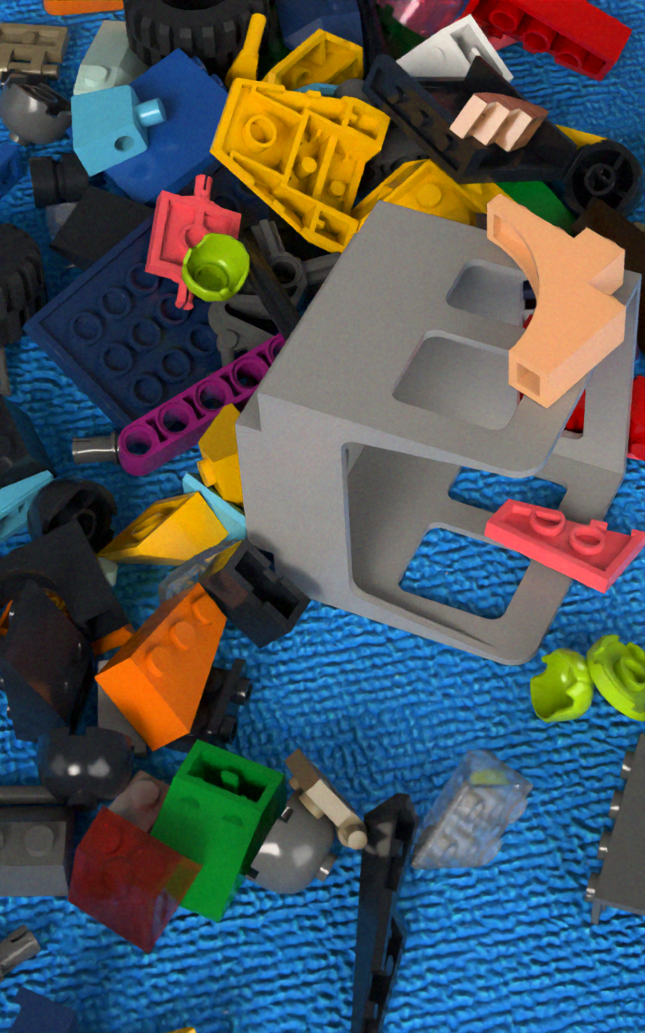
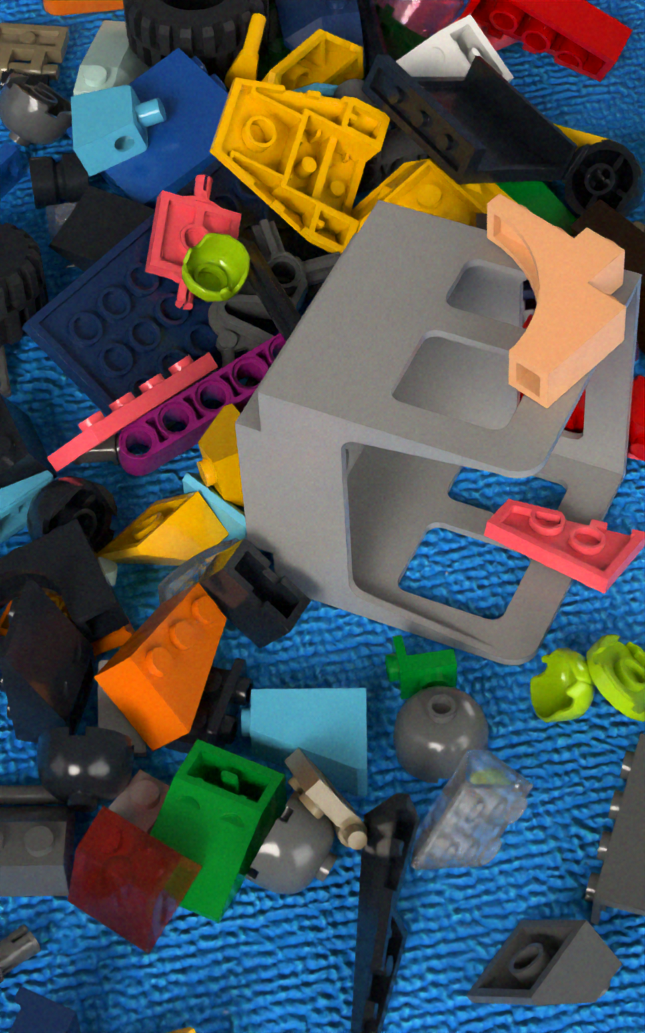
(128, 408): none -> coral wing
(321, 722): none -> medium azure slope
(419, 670): none -> green bracket
(437, 731): none -> dark grey cylinder
(499, 120): medium nougat slope -> none
(548, 966): none -> dark grey slope

